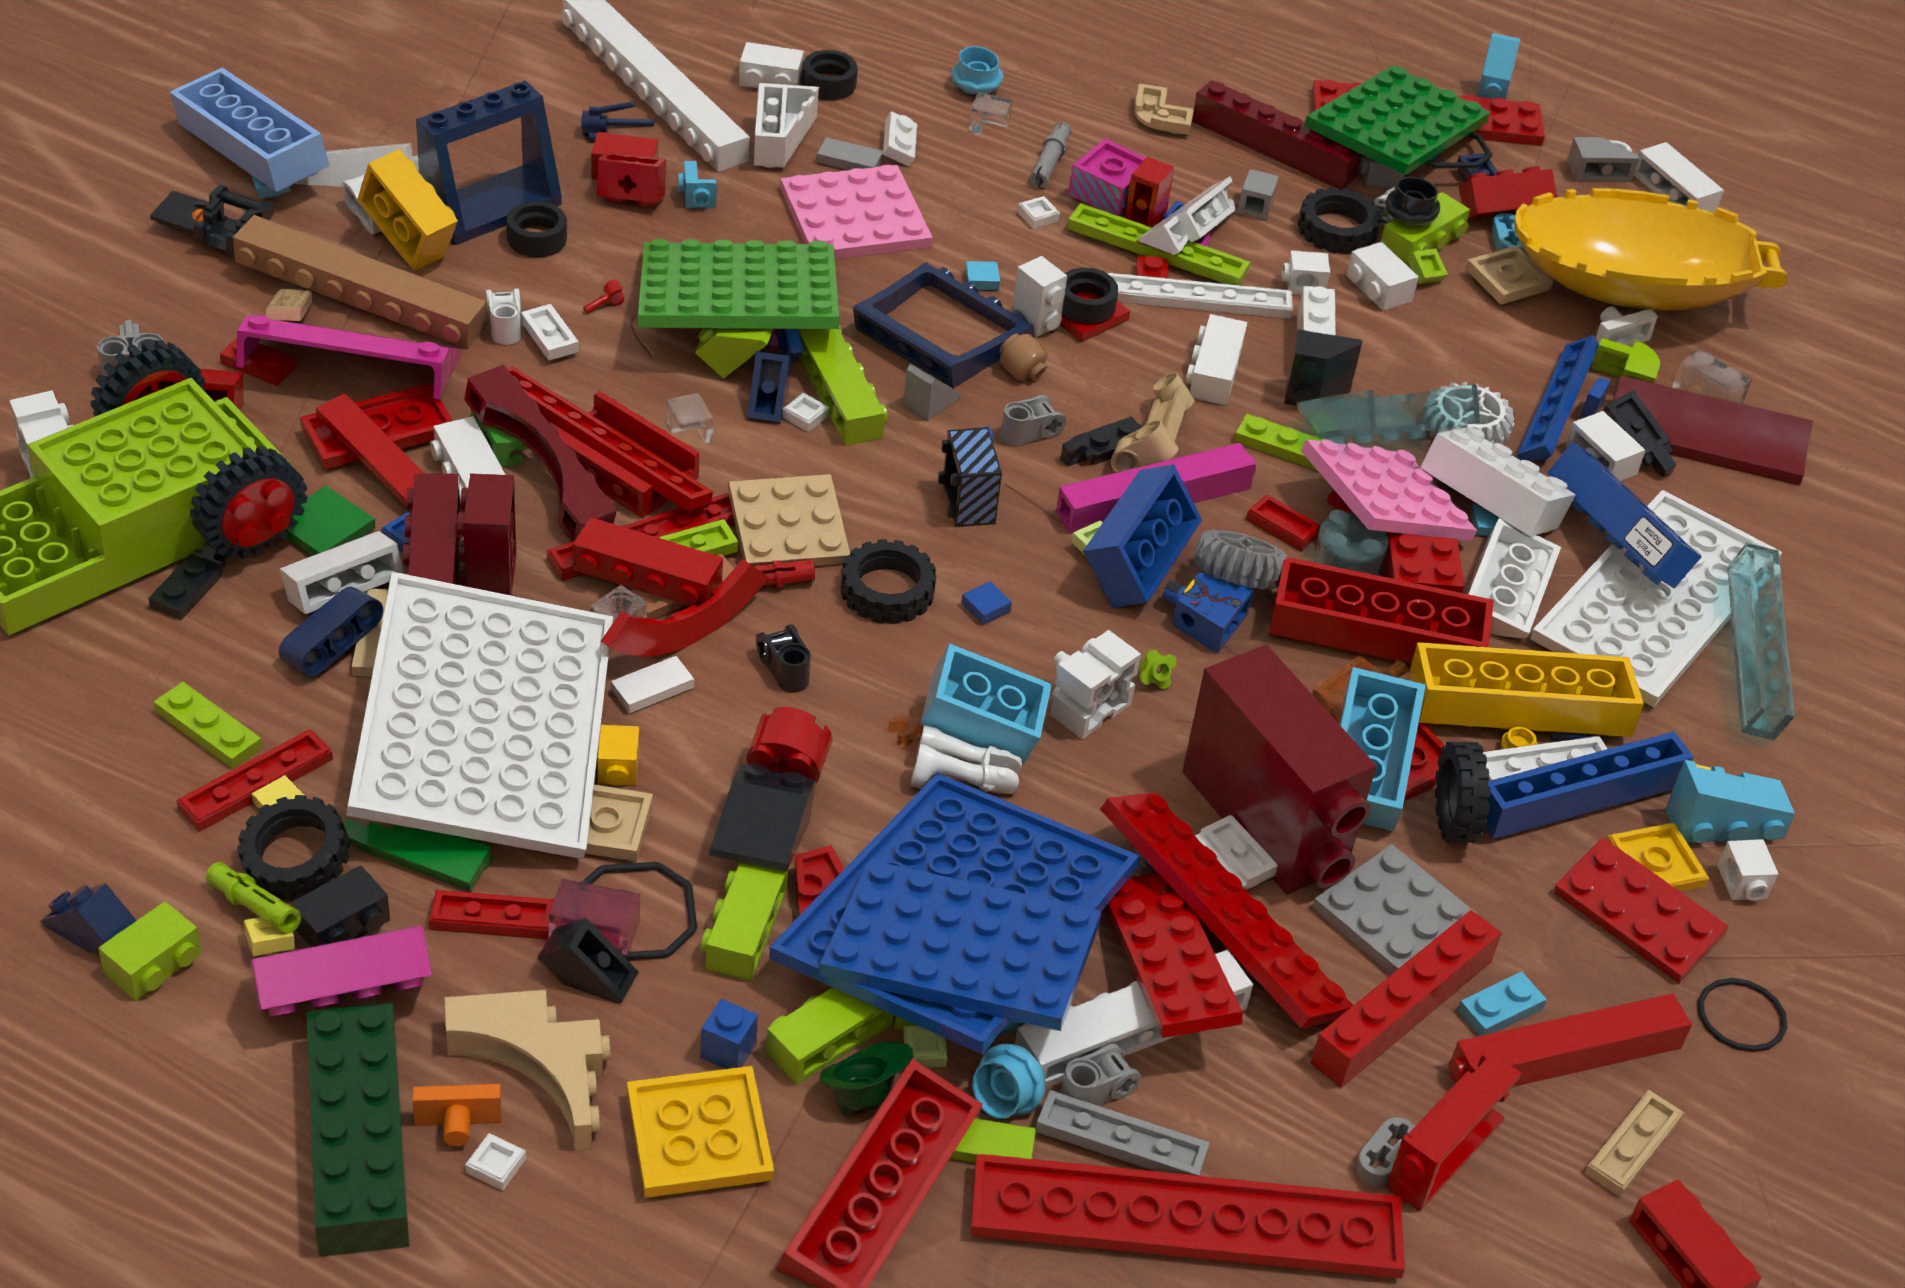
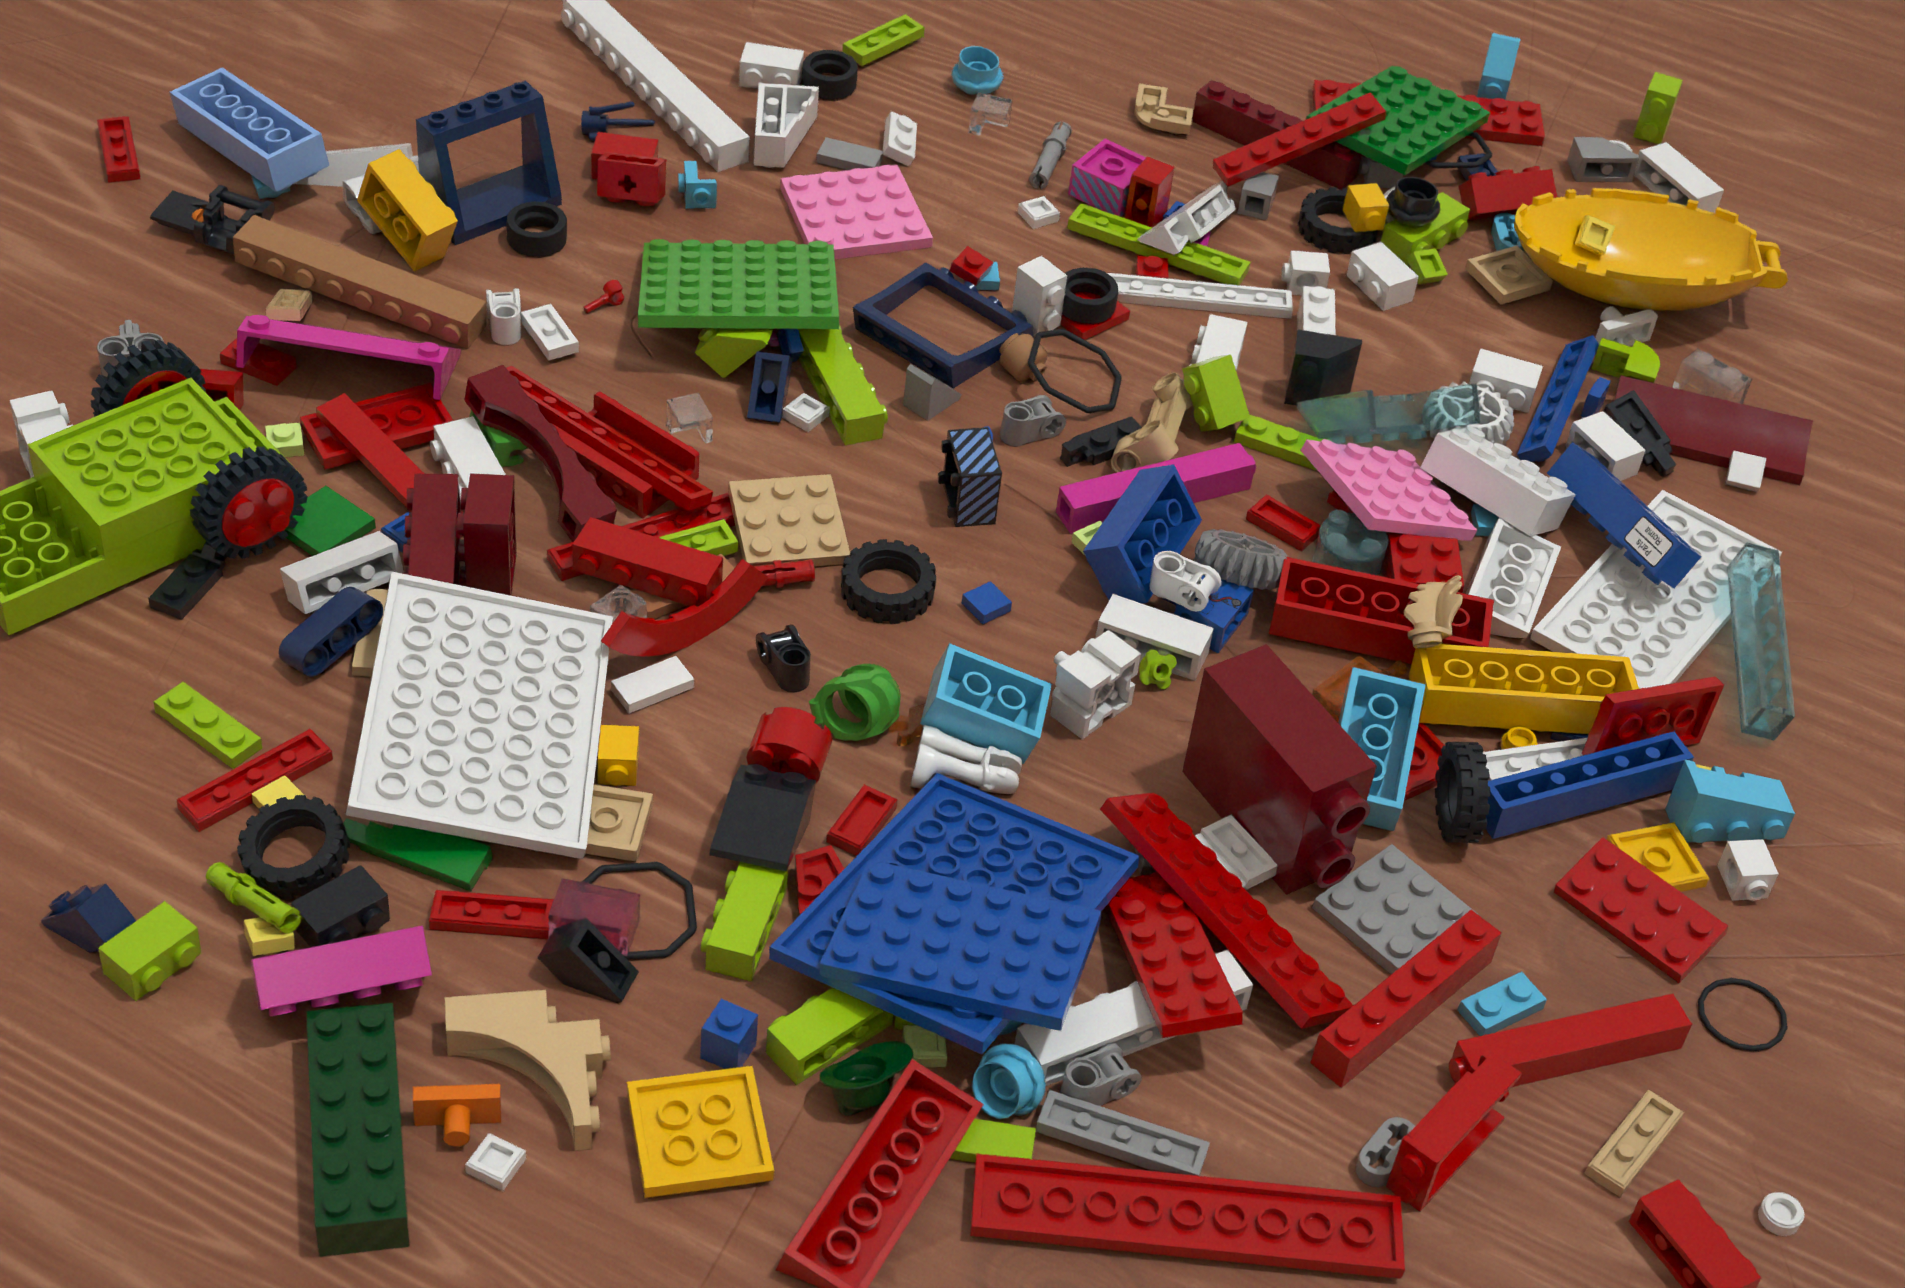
(118, 149): none -> red tile
(286, 438): none -> yellowish green plate
(861, 820): none -> red tile
(867, 693): none -> bright green helmet
(883, 39): none -> lime plate
(971, 266): none -> red plate
(1031, 363): none -> black piece
(1158, 630): none -> white brick
(1180, 580): none -> white piece
(1215, 393): none -> lime brick
(1299, 139): none -> red plate
(1365, 207): none -> yellow brick
(1433, 612): none -> tan plant
(1509, 376): none -> white brick
(1594, 235): none -> light yellow tile
(1653, 712): none -> red plate
(1657, 108): none -> lime brick
(1745, 471): none -> white tile
(1781, 1214): none -> white tile

